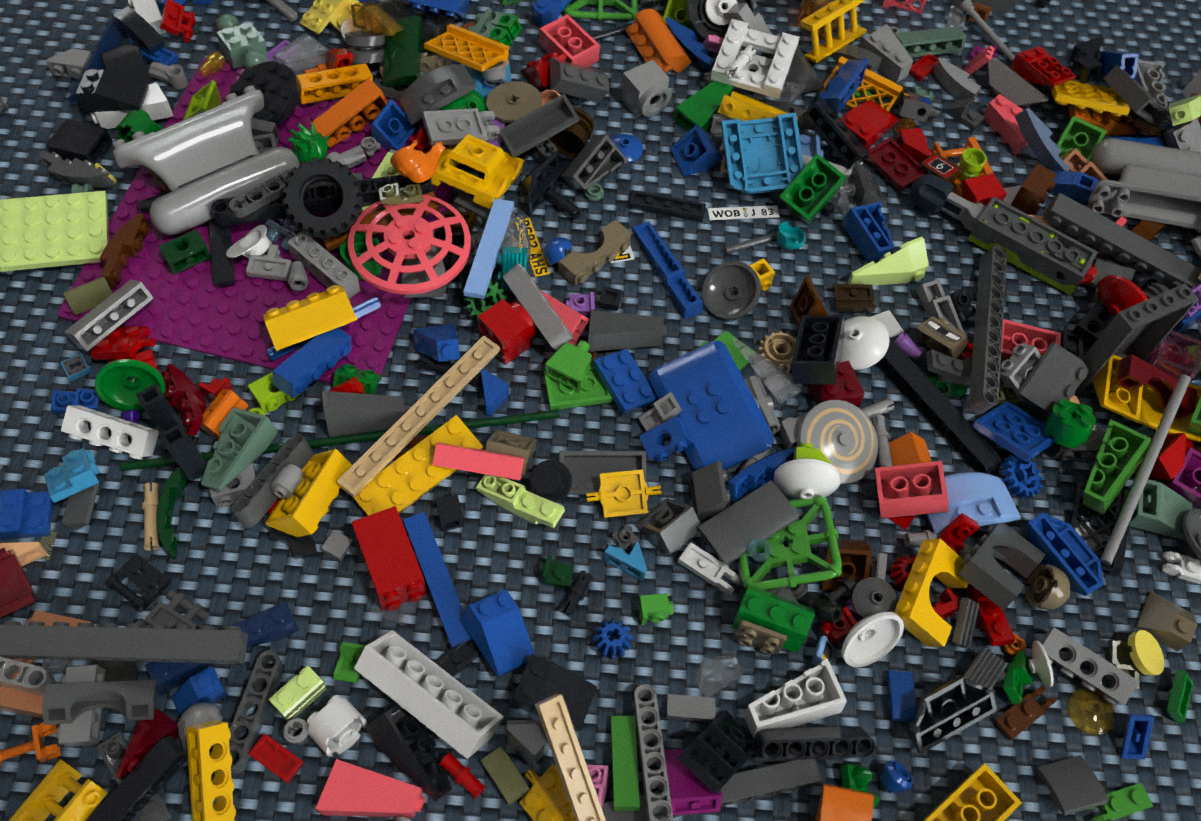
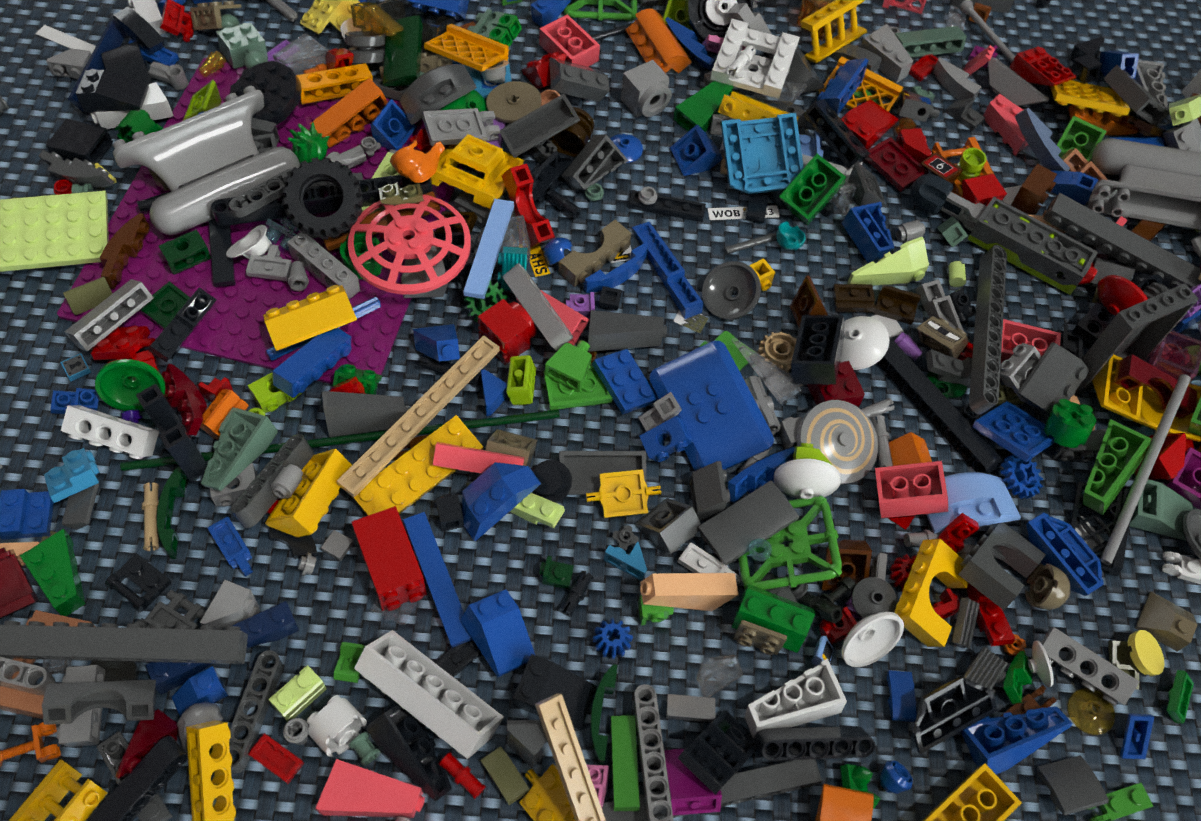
(56, 572): none -> green wedge
(62, 187): none -> red plate
(65, 39): none -> white sticker
(165, 305): none -> dark green tile
(182, 325): none -> black slope
(209, 16): none -> dark tan bracket
(230, 606): none -> light grey slope
(231, 545): none -> blue hinge
(307, 564): none -> light grey plate
(364, 748): none -> sand green bush
(495, 495): none -> blue wedge
(519, 188): none -> red arch
(521, 380): none -> lime brick
(599, 742): none -> dark green slope
(619, 275): none -> blue slope
(647, 195): none -> light grey plate
(689, 590): none -> light nougat slope
(694, 323): none -> sticker
(757, 207): none -> black tile
(897, 304): none -> dark brown bracket
(909, 231): none -> light grey brick
(952, 231): none -> sand green panel
(957, 274): none -> yellowish green piece
(966, 409): none -> black plate
(1011, 738): none -> blue wedge

